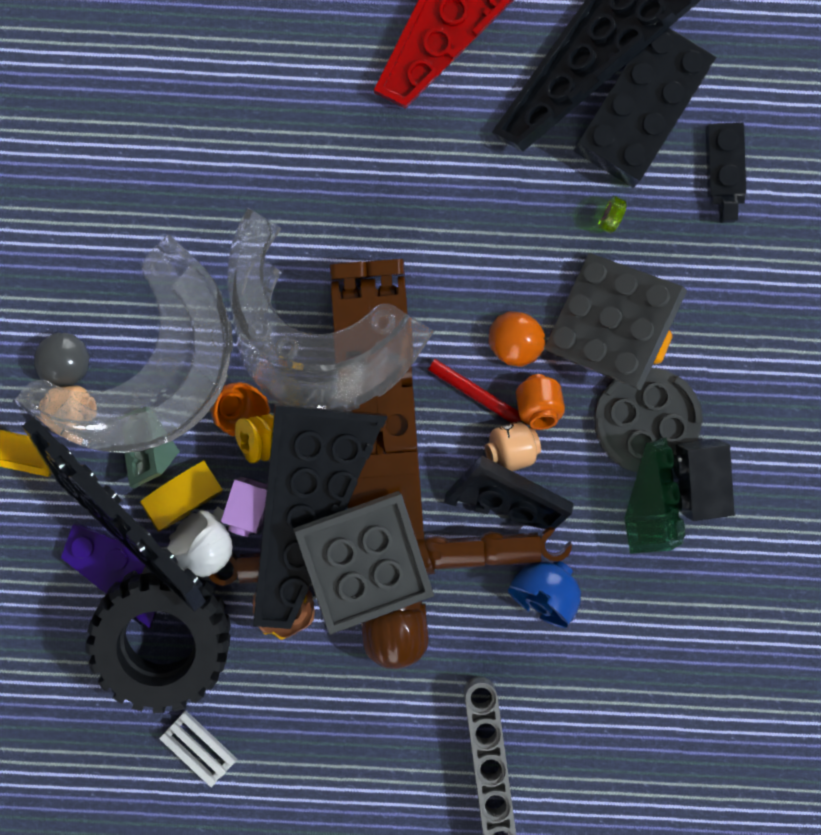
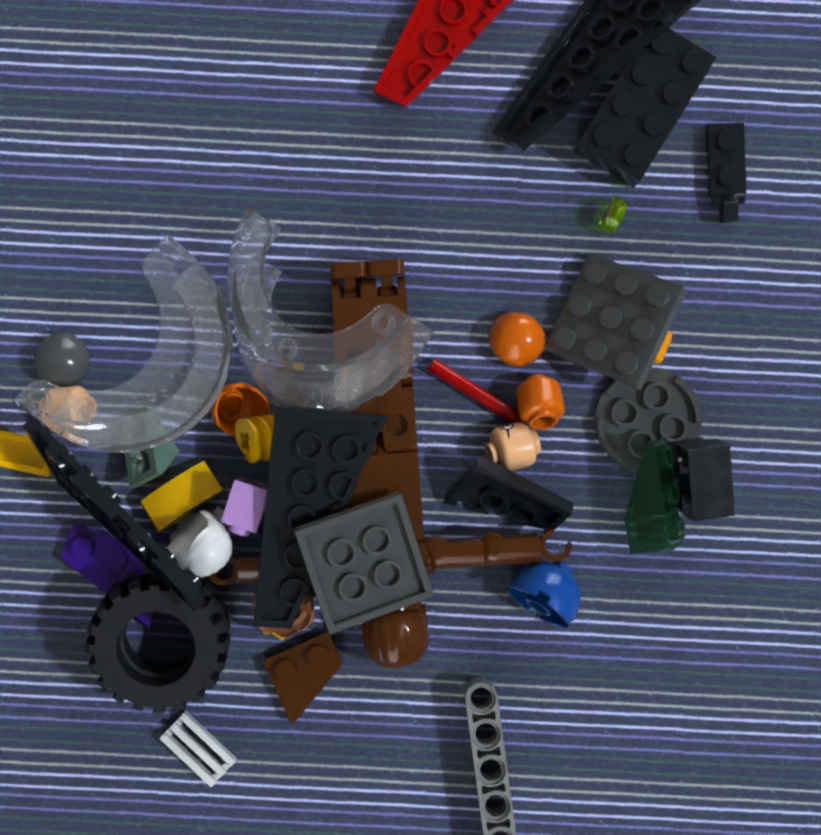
(303, 671): none -> reddish brown wing

